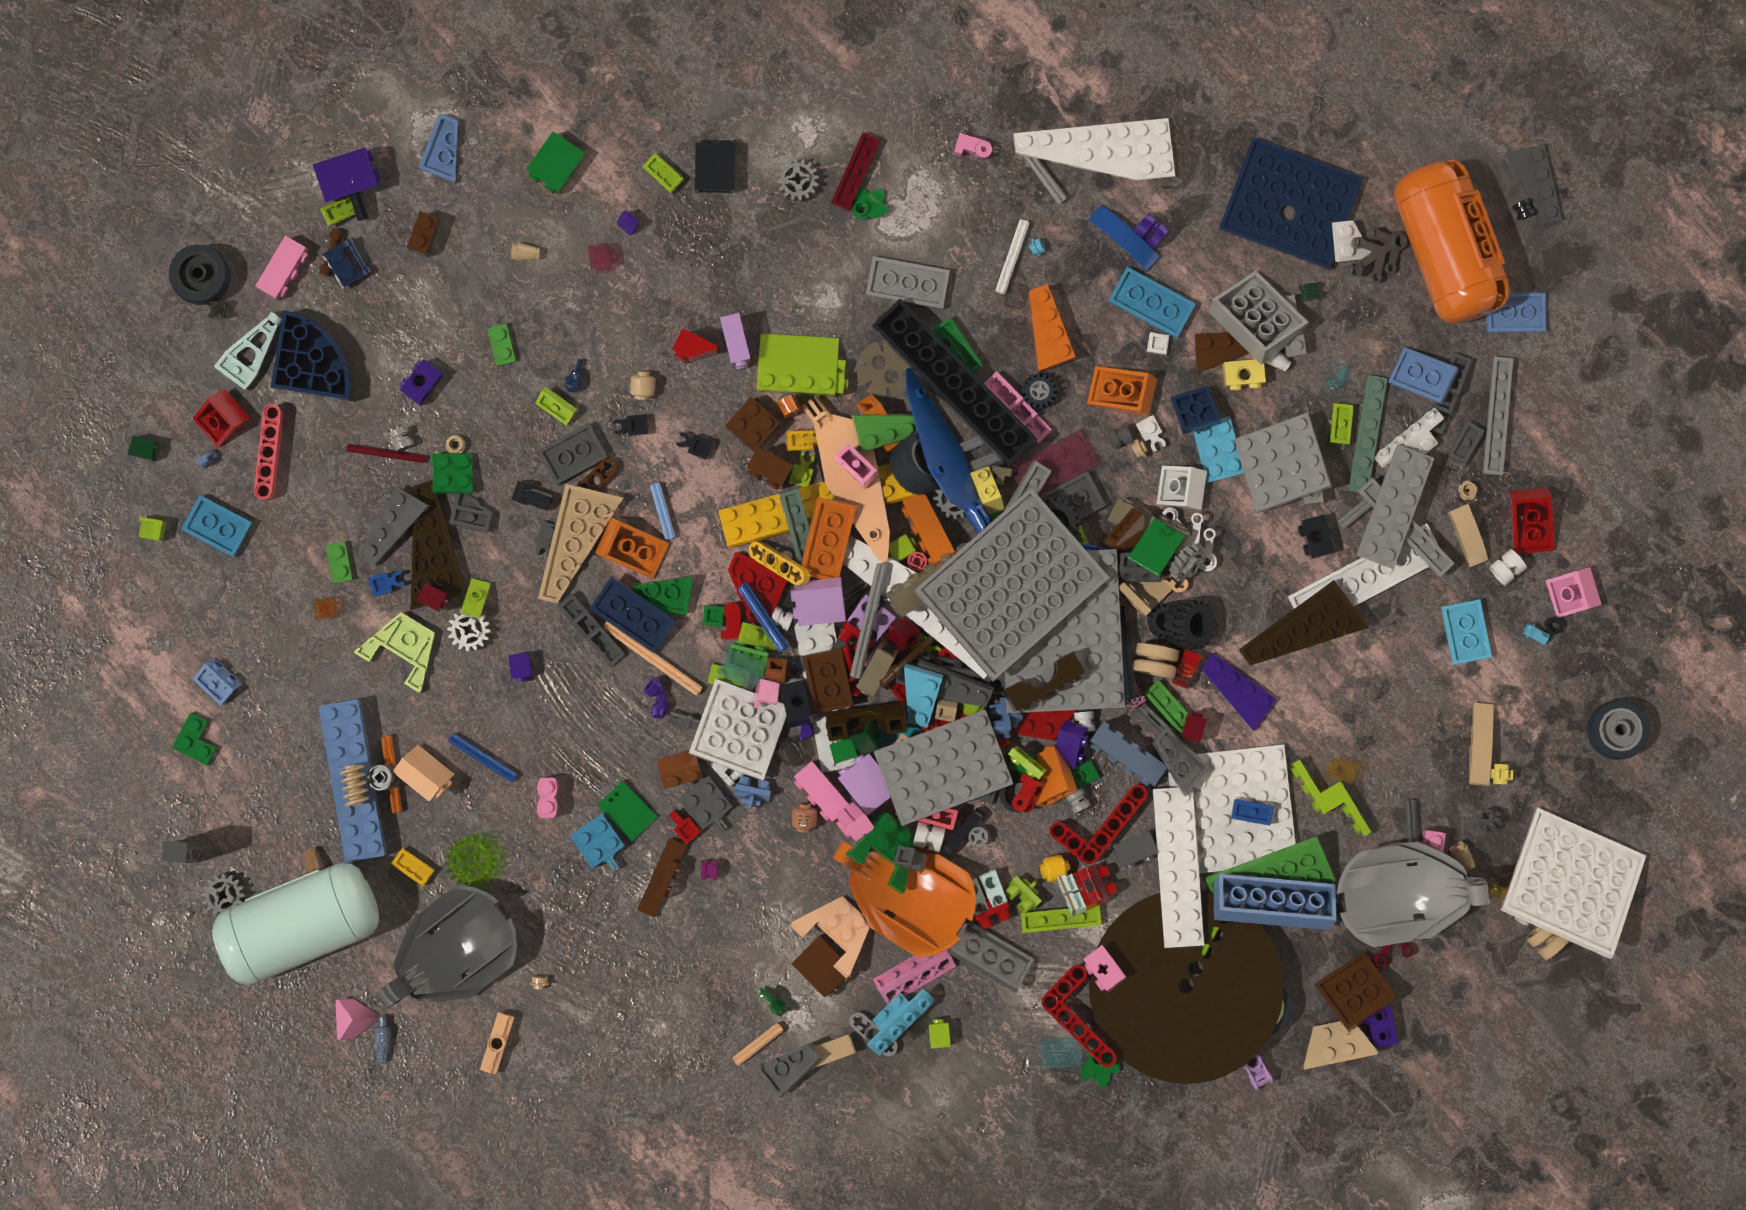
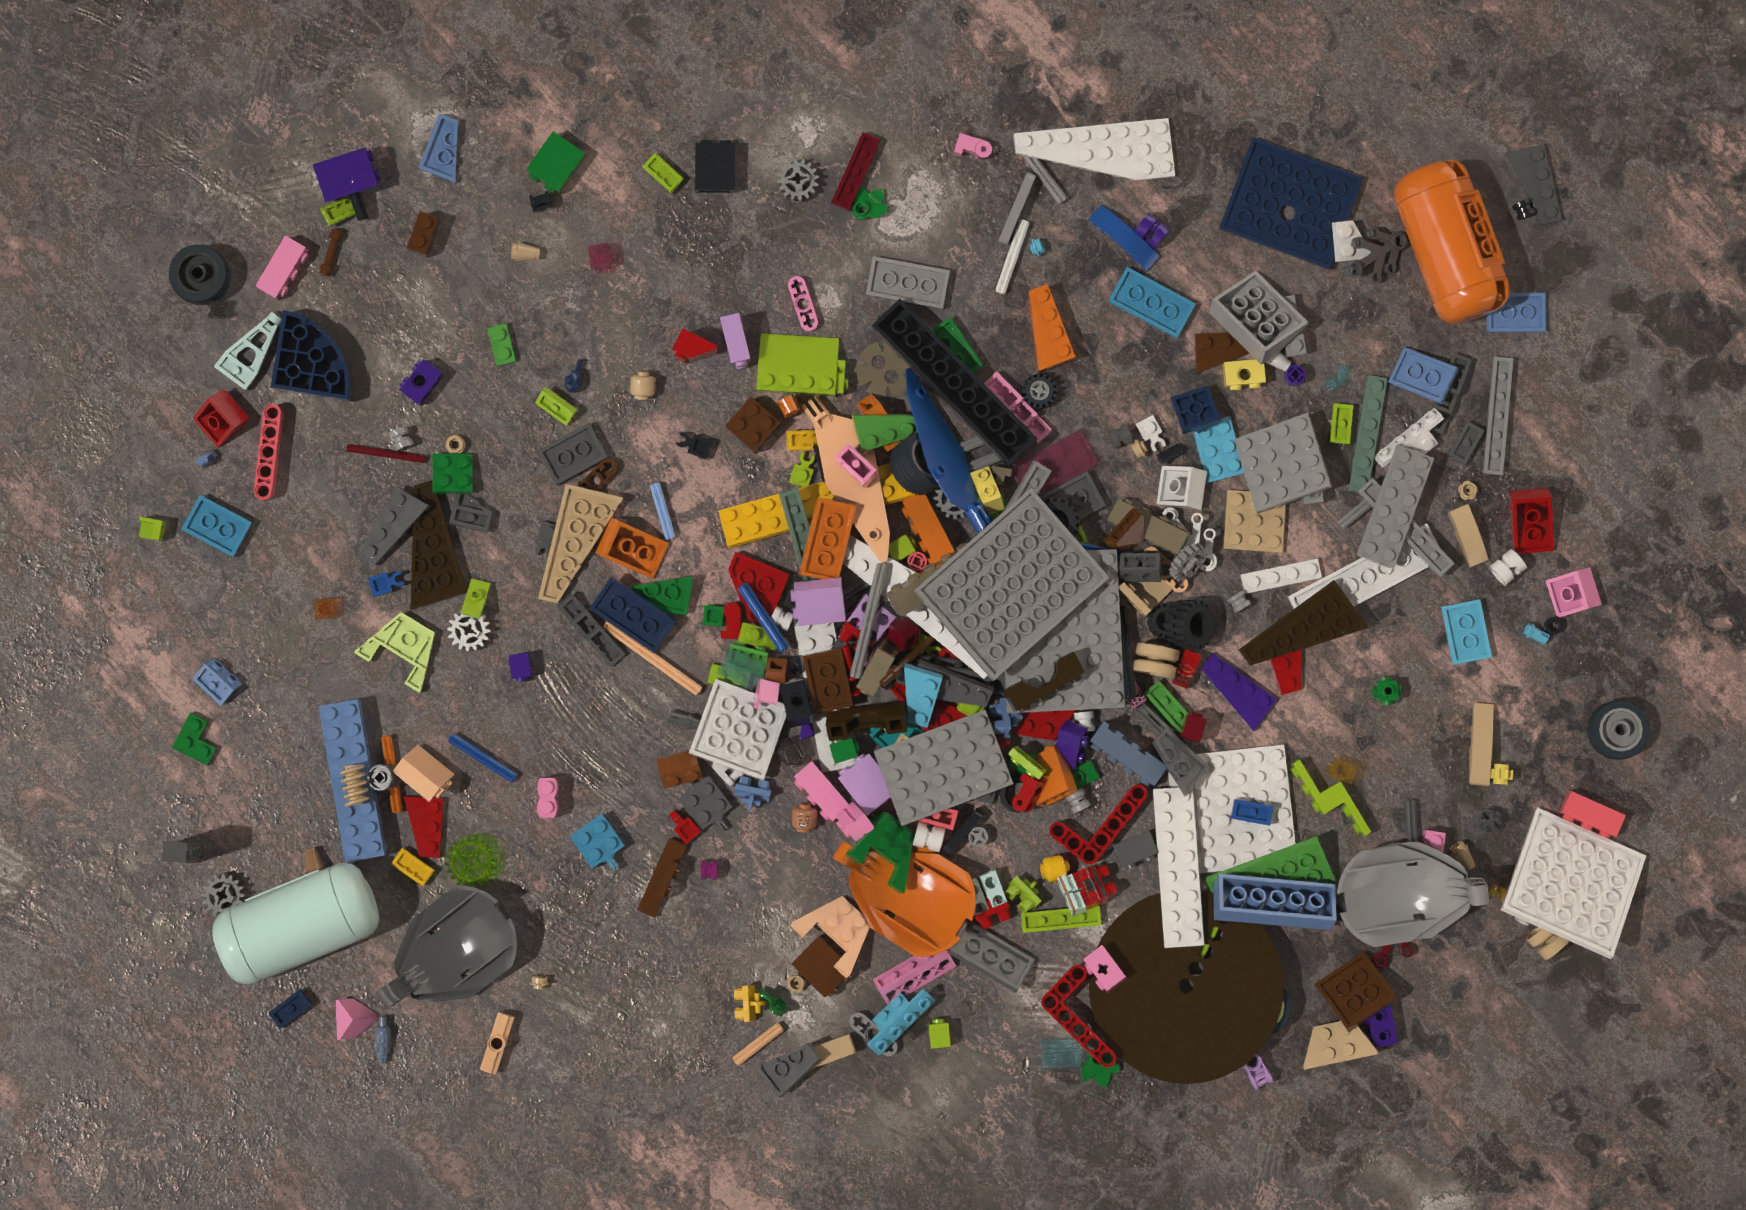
(144, 448): dark green brick -> none
(290, 1009): none -> dark blue plate
(339, 562): bright green plate -> none
(341, 265): dark blue plate -> none
(426, 824): none -> red wing
(433, 598): dark red brick -> none
(529, 495): black piece -> none
(540, 201): none -> black bush
(627, 811): green container -> none
(628, 222): dark purple slope -> none
(635, 425): black plate -> none
(661, 704): dark purple arm -> none
(751, 1003): none -> yellow hips
(769, 468): reddish brown brick -> none
(780, 560): yellow beam -> none
(801, 983): none -> tan plate
(803, 288): none -> bright pink beam
(868, 740): dark green panel -> none
(910, 859): dark grey leg -> none
(946, 710): tan plate -> none
(1017, 208): none -> light grey beam
(1122, 390): orange slope -> none
(1156, 547): green container -> none
(1157, 343): white tile -> none
(1169, 454): none -> black pin
(1238, 601): none -> light grey wheel
(1252, 530): none -> tan plate
(1281, 576): none -> white plate
(1288, 672): none -> red wing
(1292, 378): none -> dark purple wheel
(1309, 292): clear green wheel -> none
(1318, 525): black brick -> none
(1378, 691): none -> green brick
(1591, 815): none -> coral brick

